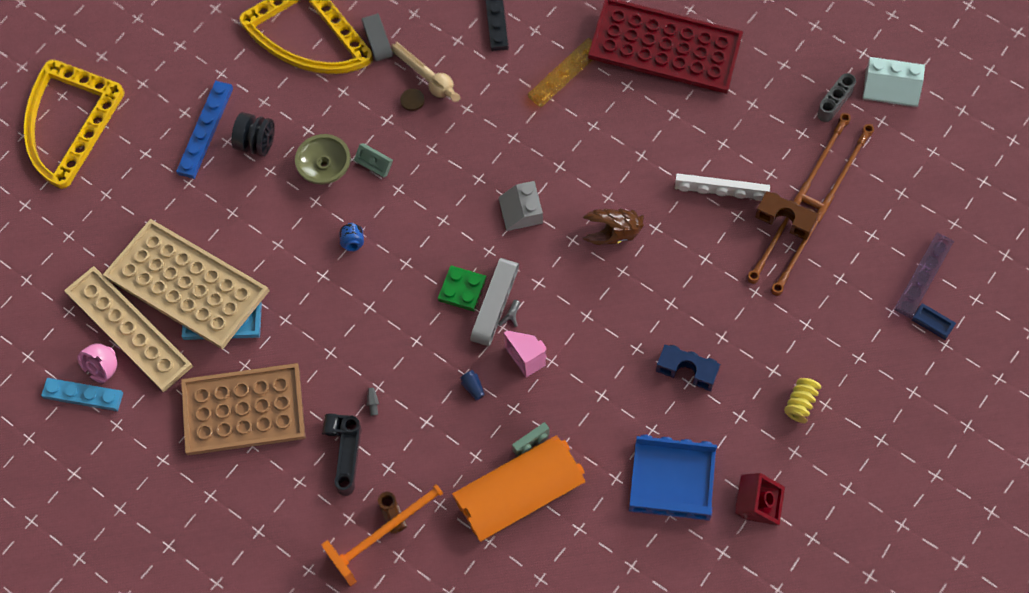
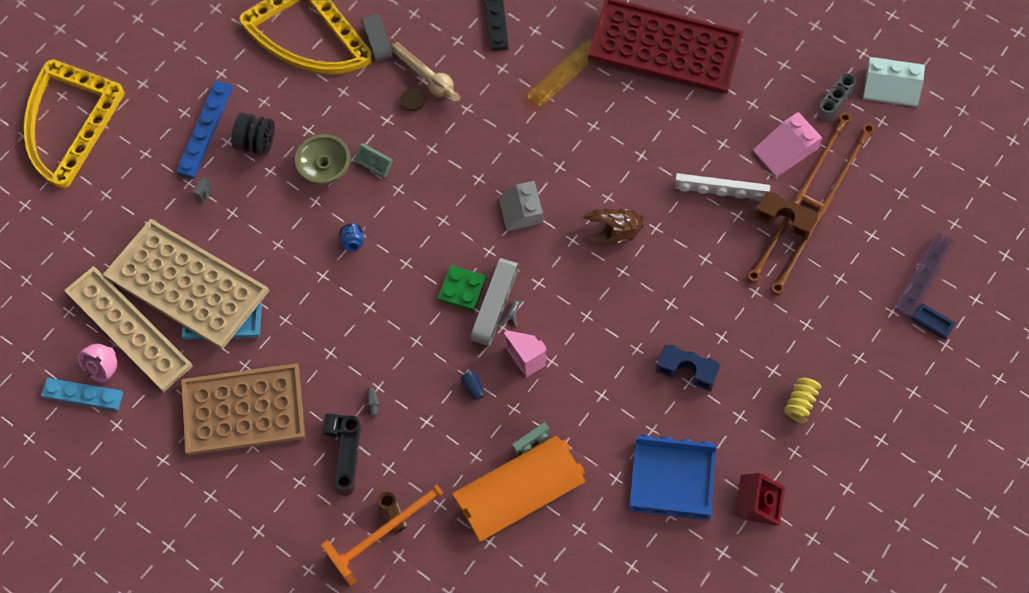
(202, 190): none -> dark grey plate
(788, 144): none -> bright pink slope

